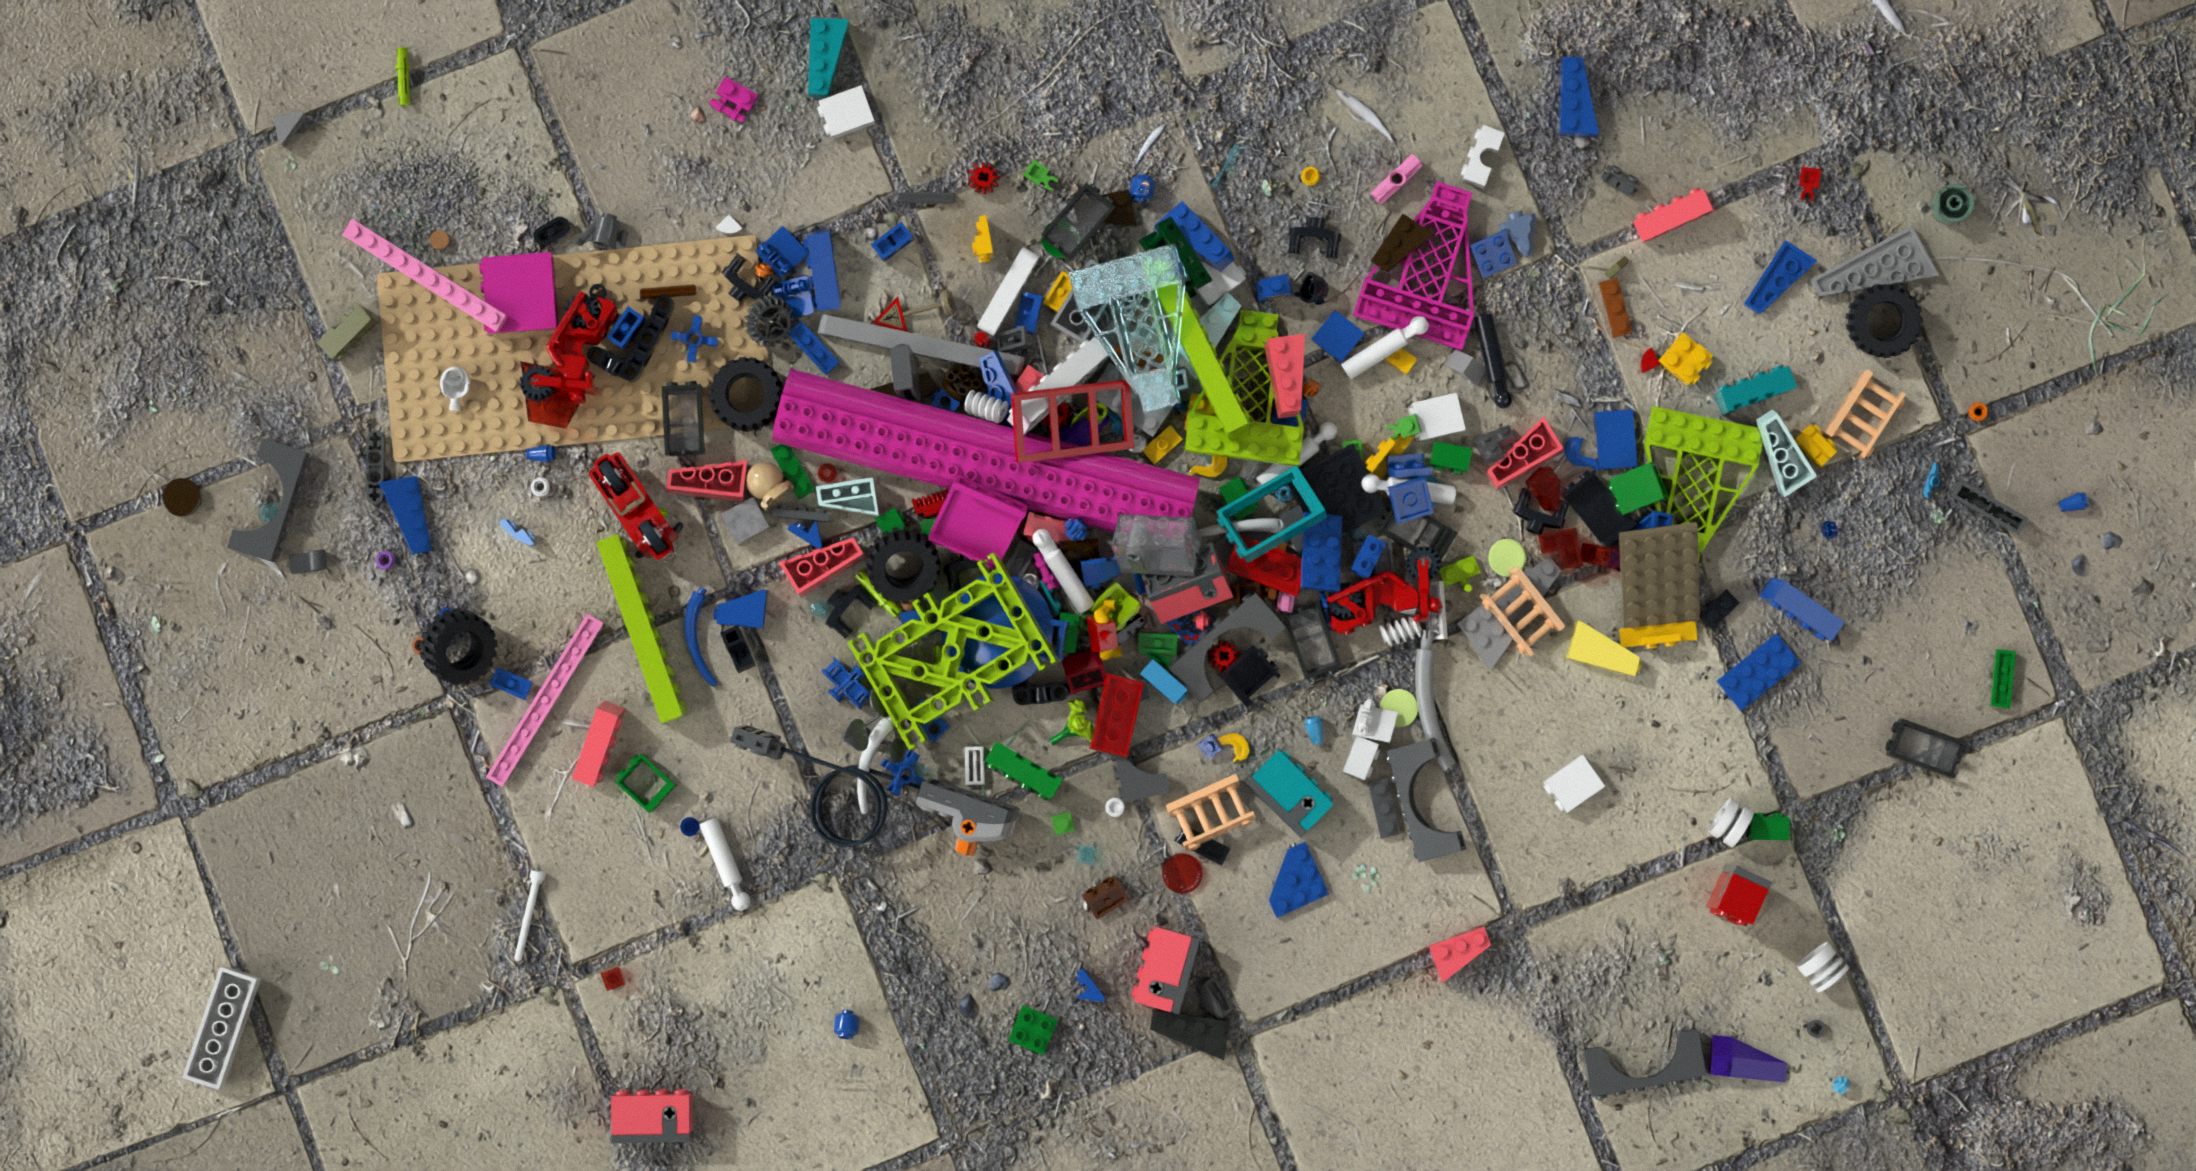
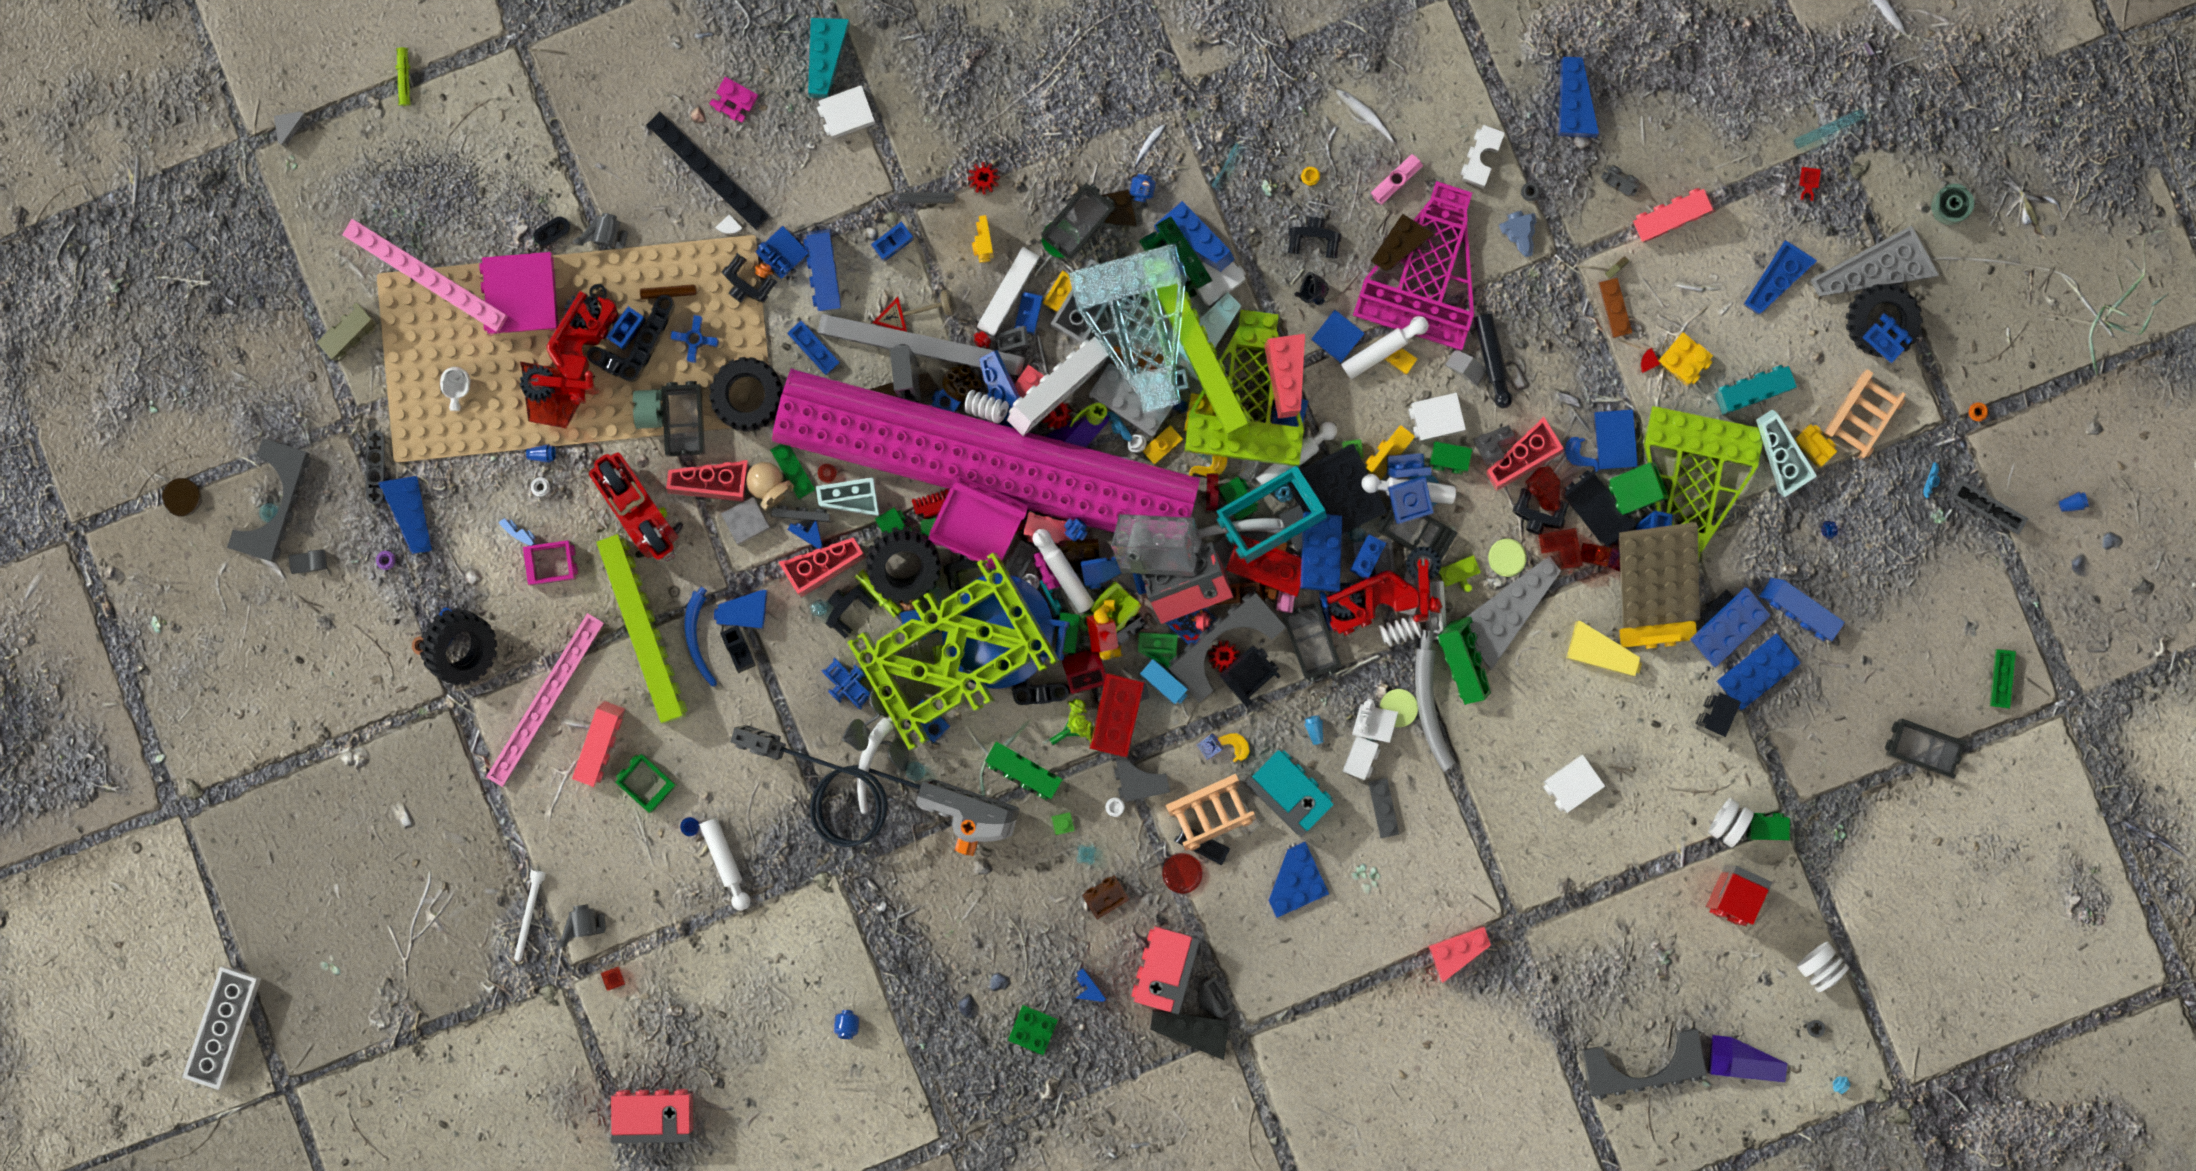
(439, 240): medium nougat tile -> none
(511, 683): blue plate -> none
(530, 566): none -> dark pink window
(581, 923): none -> dark grey piece
(648, 409): none -> sand green brick
(708, 171): none -> black plate
(771, 309): dark grey gear -> none
(797, 294): blue hinge -> none
(909, 776): blue pin -> none
(982, 767): white tile -> none
(1039, 174): bright green plate -> none
(1095, 447): red door -> none
(1212, 492): none -> dark red plate
(1274, 288): blue torso -> none
(1310, 388): orange plate -> none
(1406, 427): bright green plate -> none
(1427, 840): dark grey arch -> none
(1464, 660): none -> green wedge
(1493, 254): blue hinge -> none
(1530, 185): none -> dark grey plate
(1540, 608): light nougat fence -> none
(1717, 715): none -> black brick
(1730, 627): none -> blue plate
(1829, 128): none -> clear light blue axle
(1883, 342): none -> blue plate

